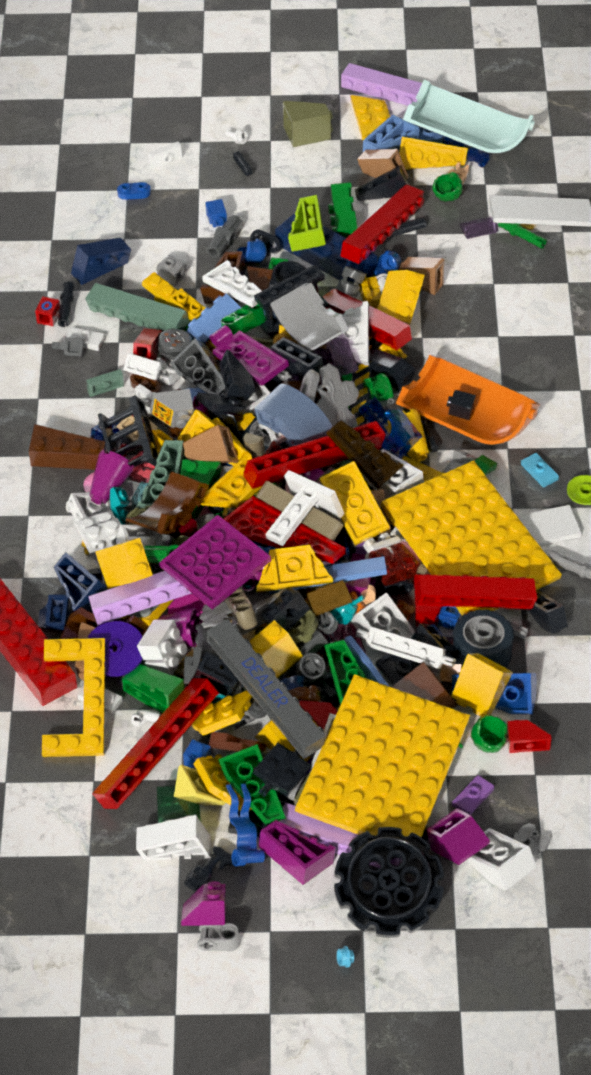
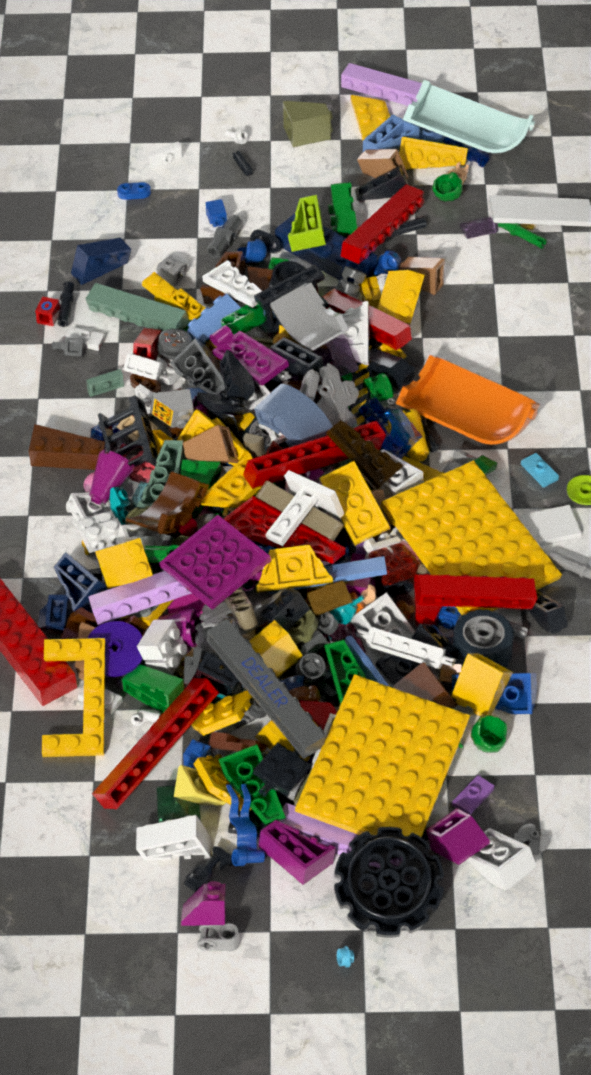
(461, 404): black brick -> none
(526, 737): red slope -> none

